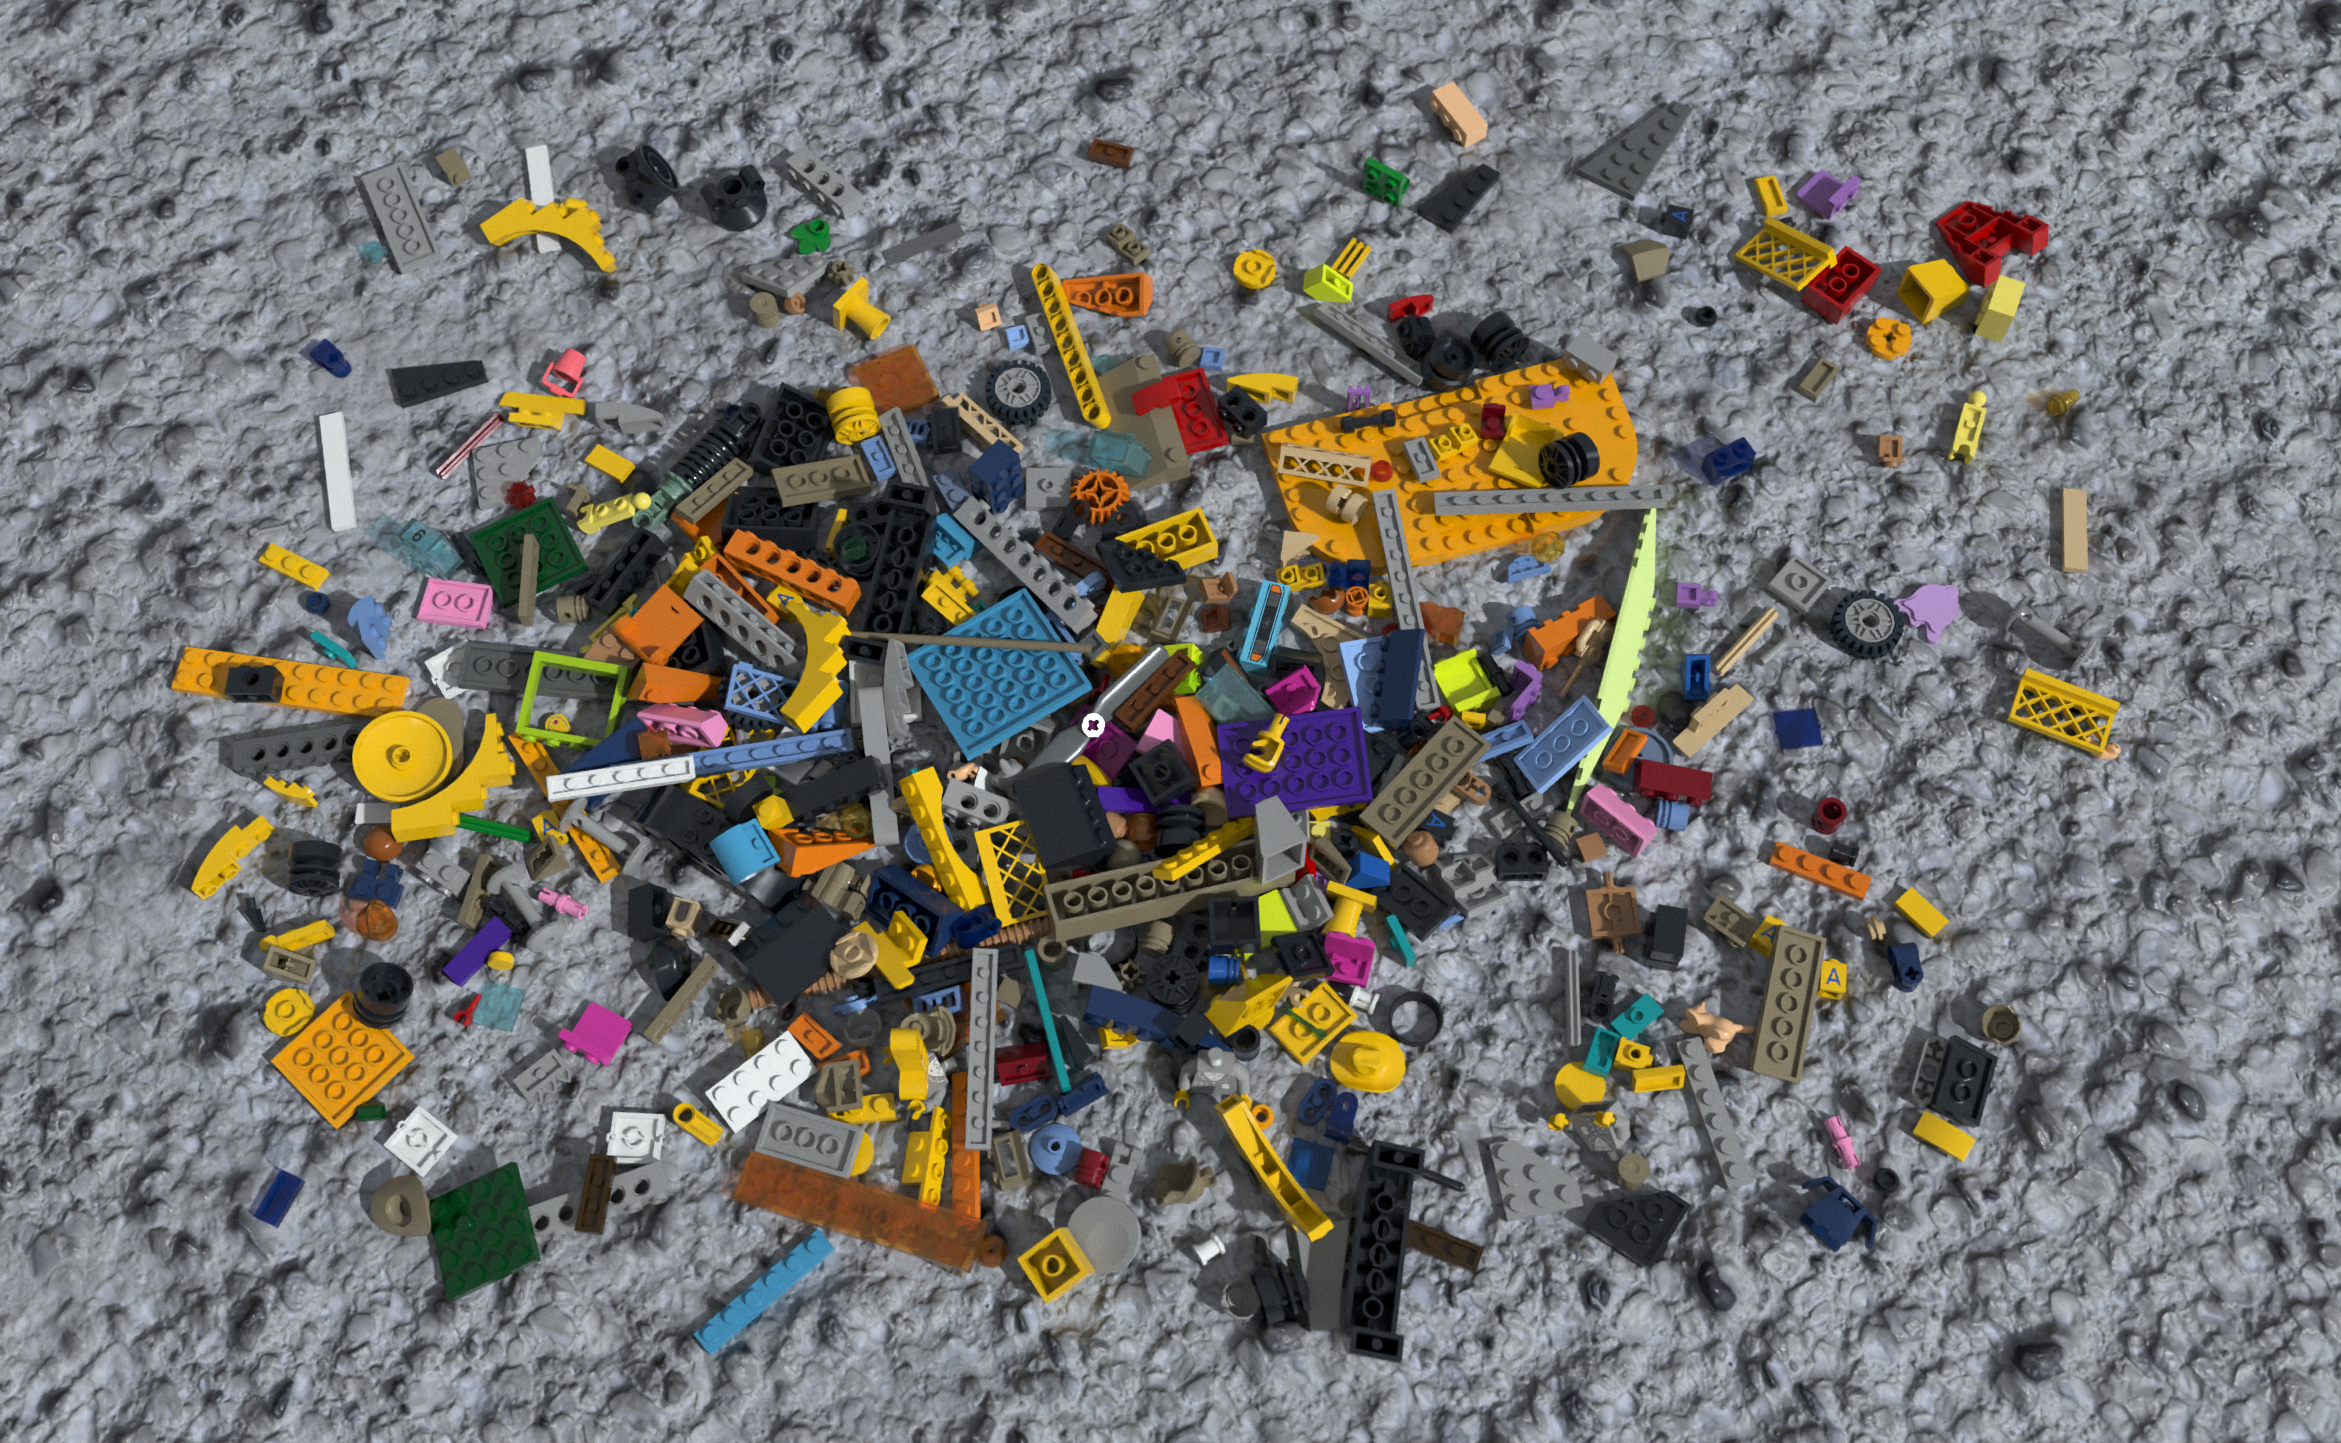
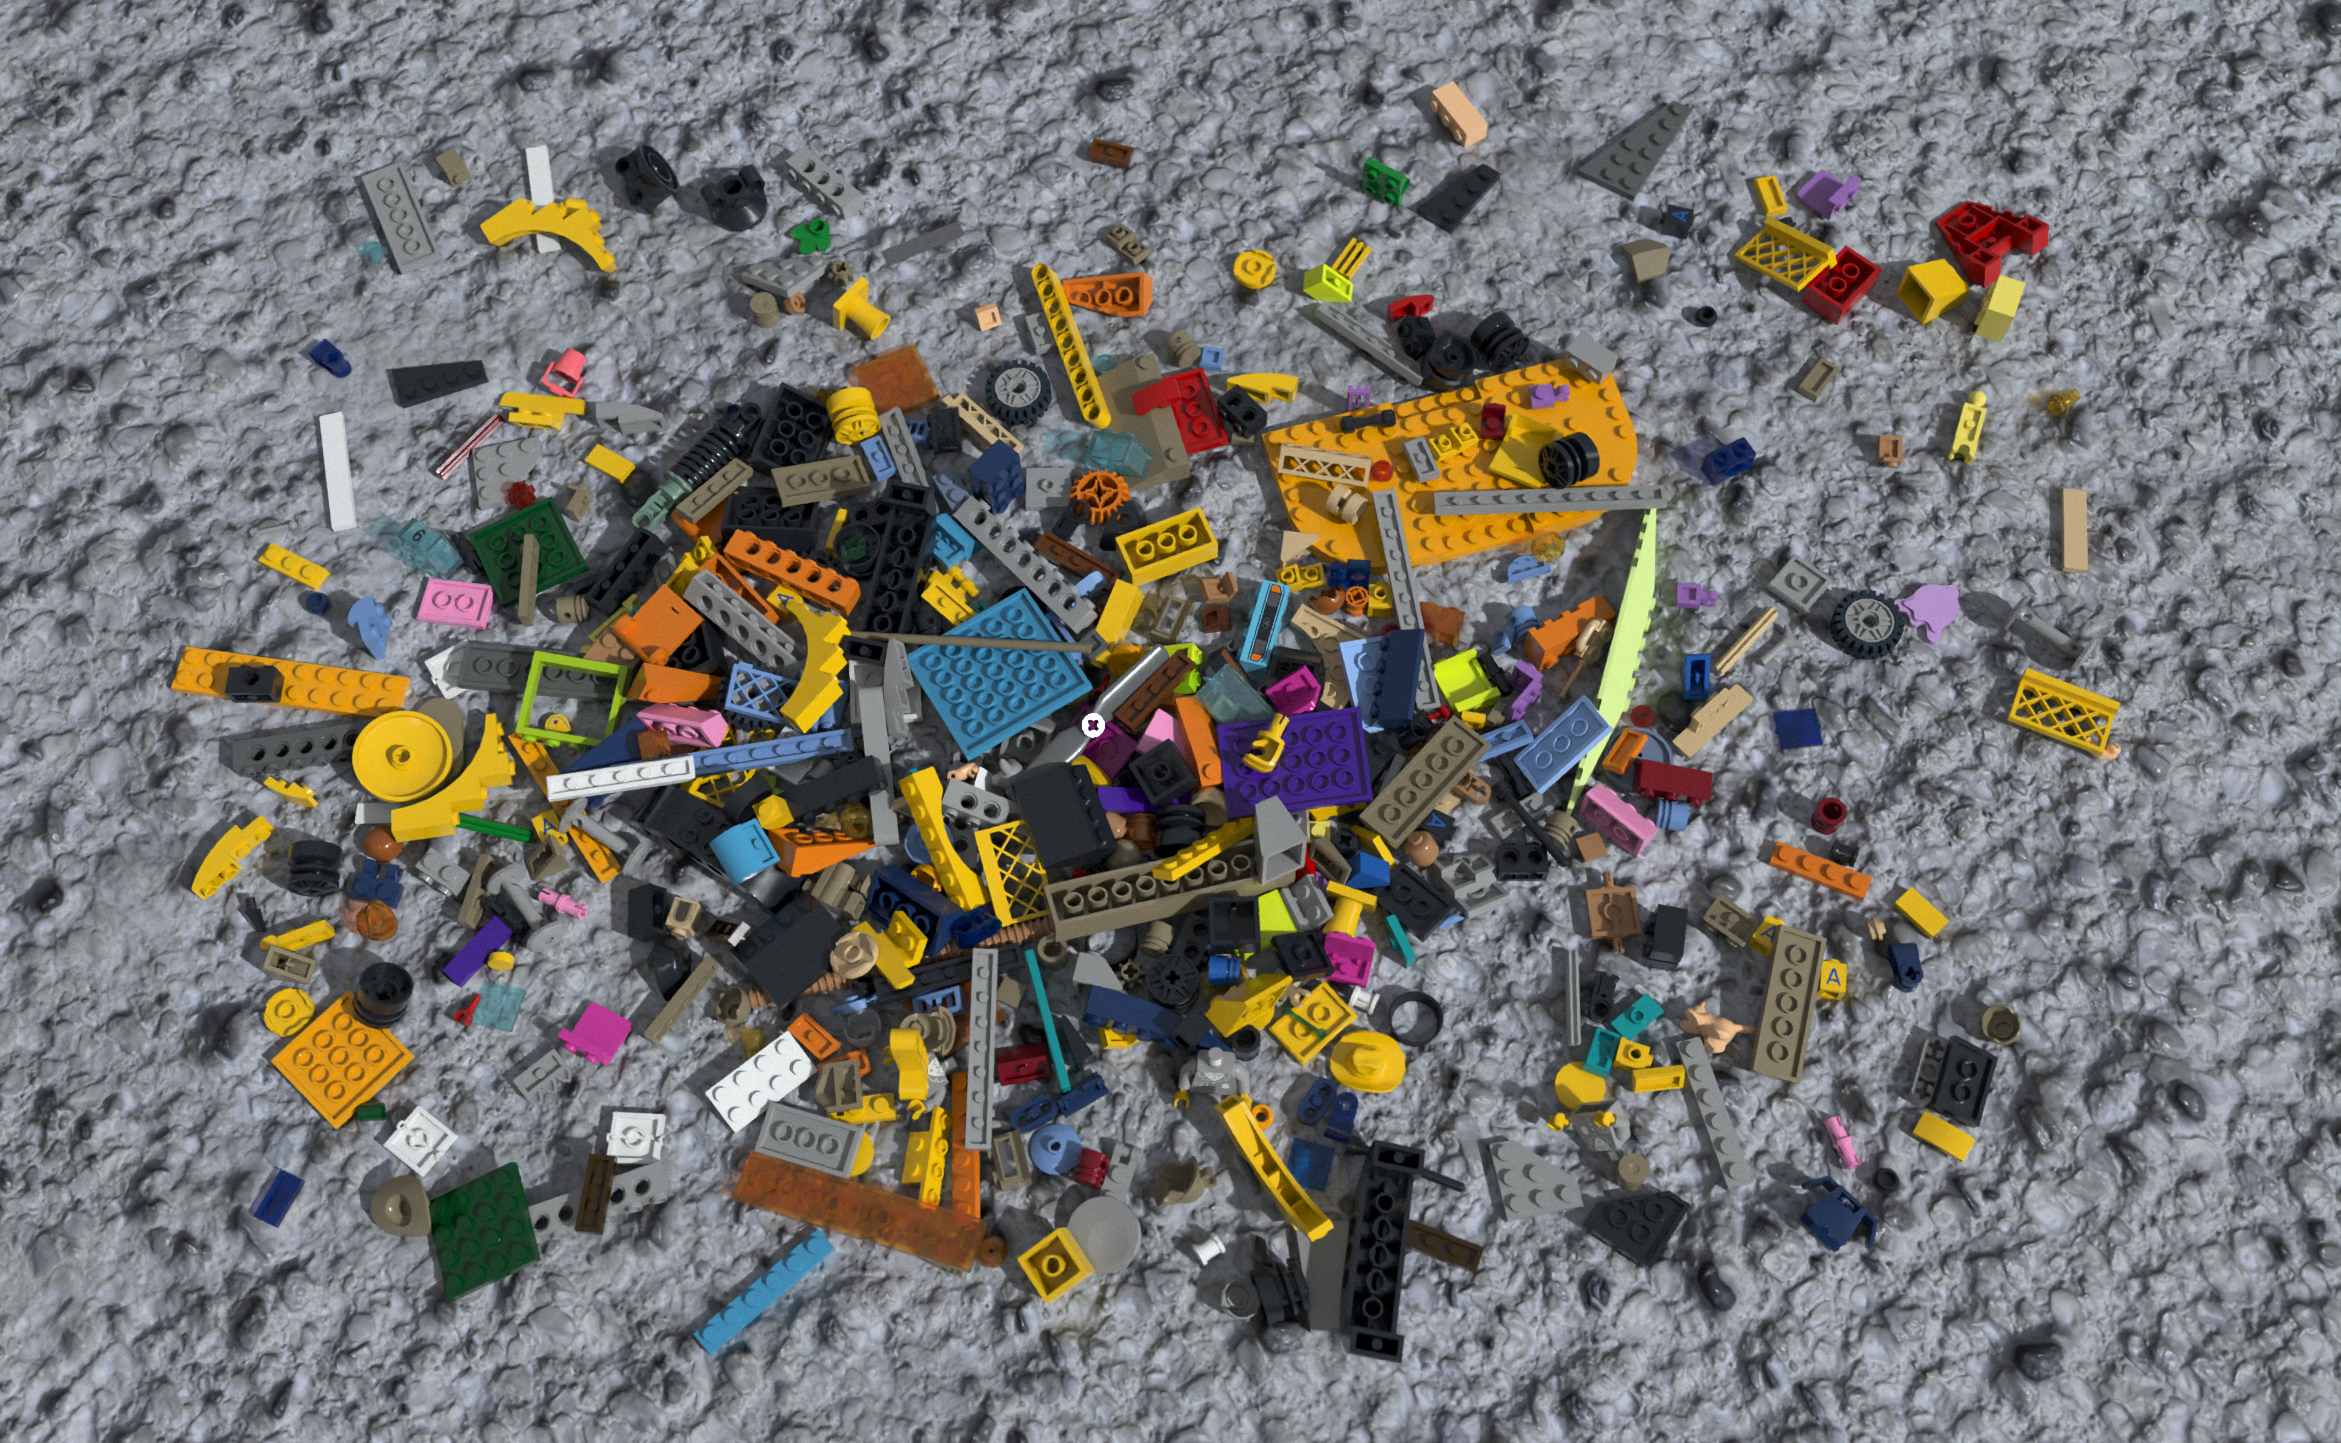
(333, 650): teal plate -> none
(612, 511): light yellow plate -> none
(698, 1125): yellow piece -> none
(1017, 337): light blue tile -> none
(1138, 568): black plate -> none
(1892, 328): light orange plate -> none

